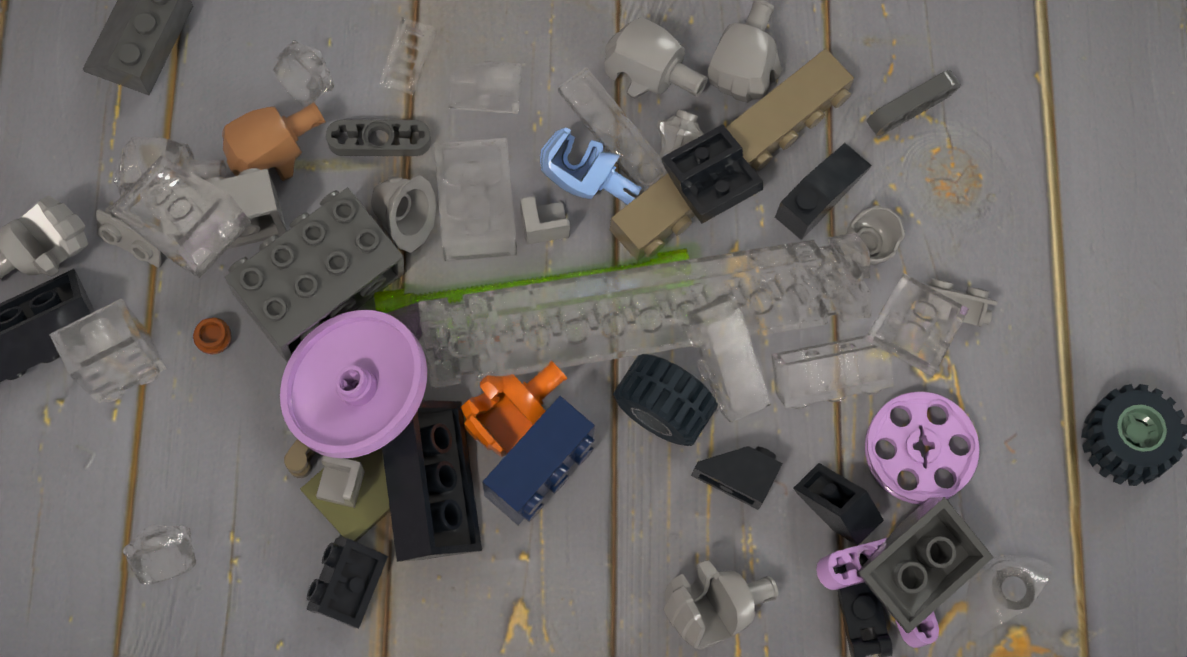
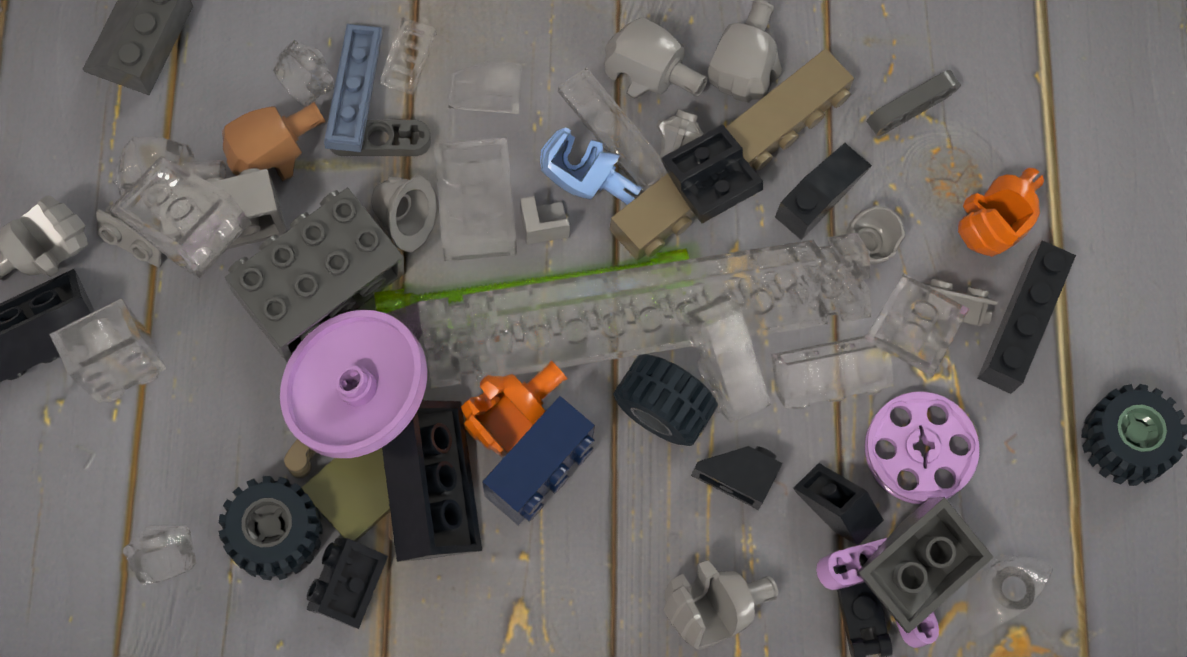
(212, 336): dark orange plate -> none
(270, 528): none -> black wheel
(340, 481): light grey panel -> none
(353, 88): none -> sand blue tile
(1002, 214): none -> orange piece
(1026, 317): none -> black brick

